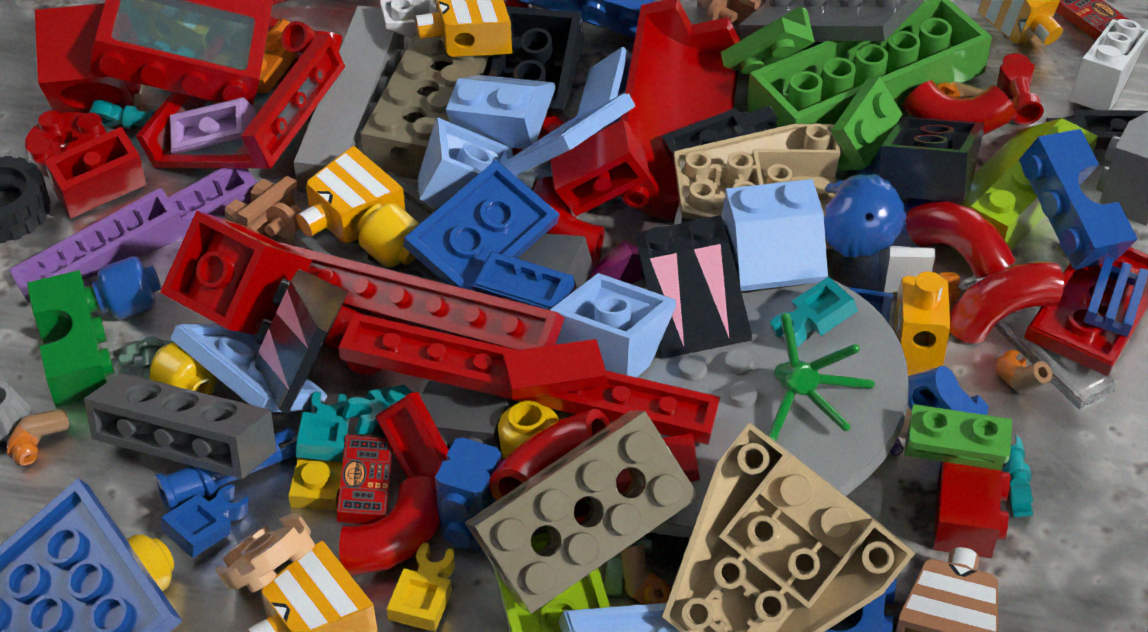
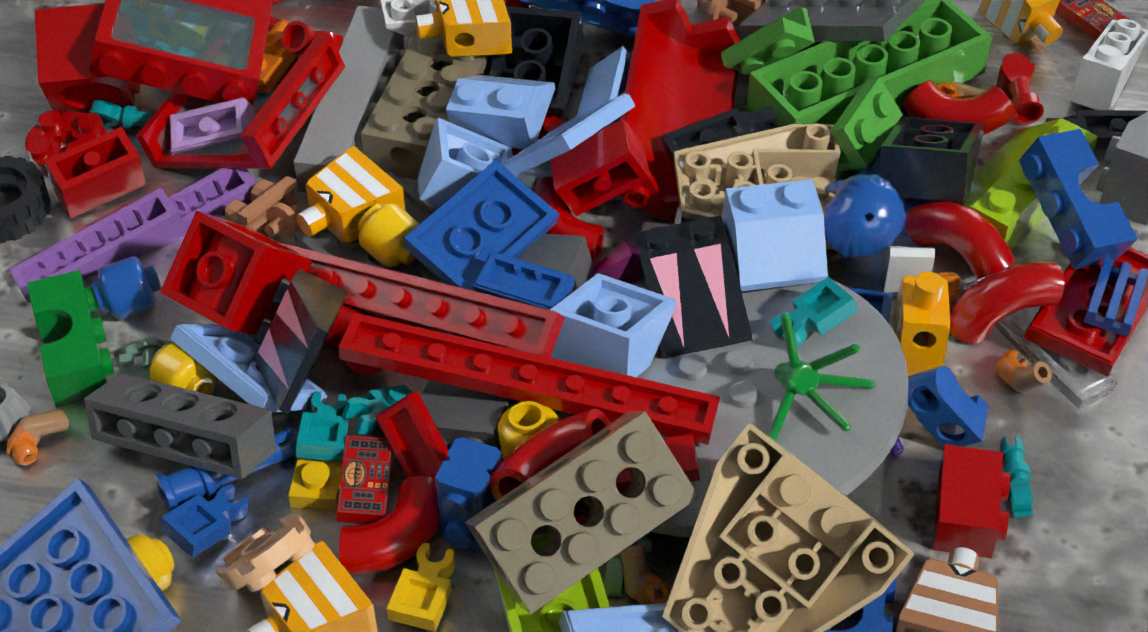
(554, 369): red tile -> none
(958, 437): bright green bracket -> none

